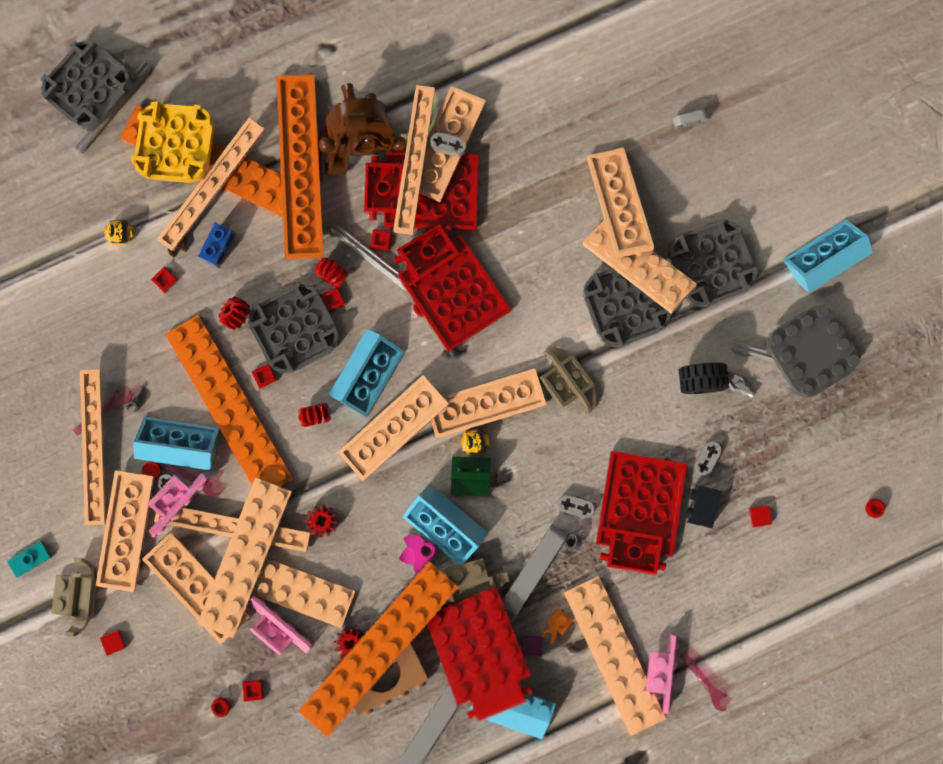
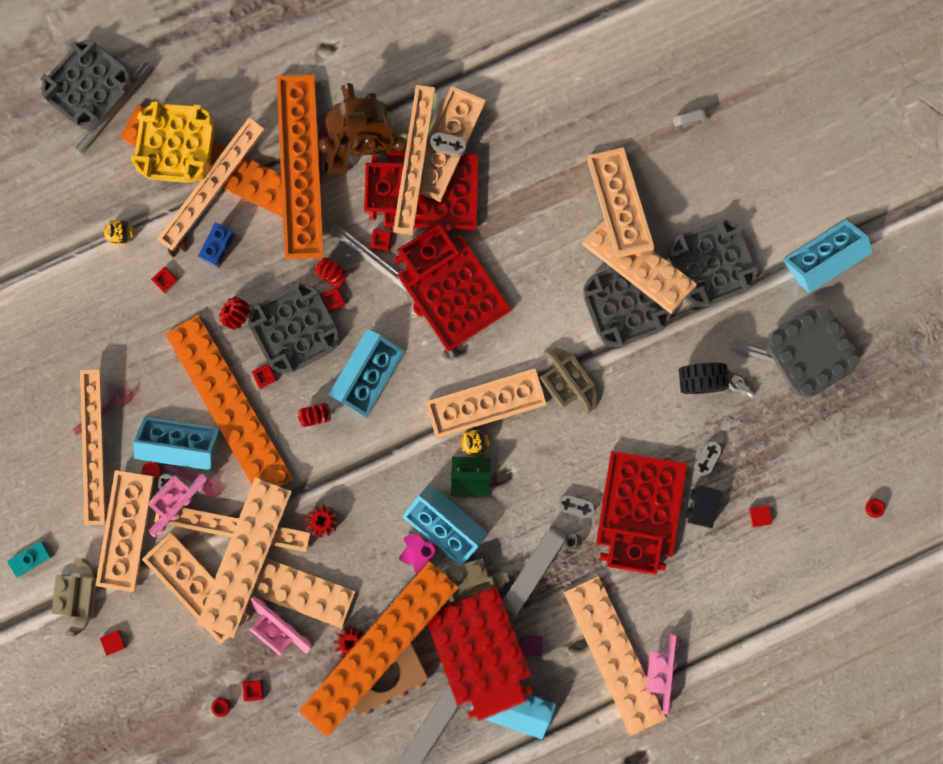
(135, 401): dark grey hand -> none
(393, 428): light nougat plate -> none
(558, 624): orange plate -> none
(714, 693): clear pink piece -> none

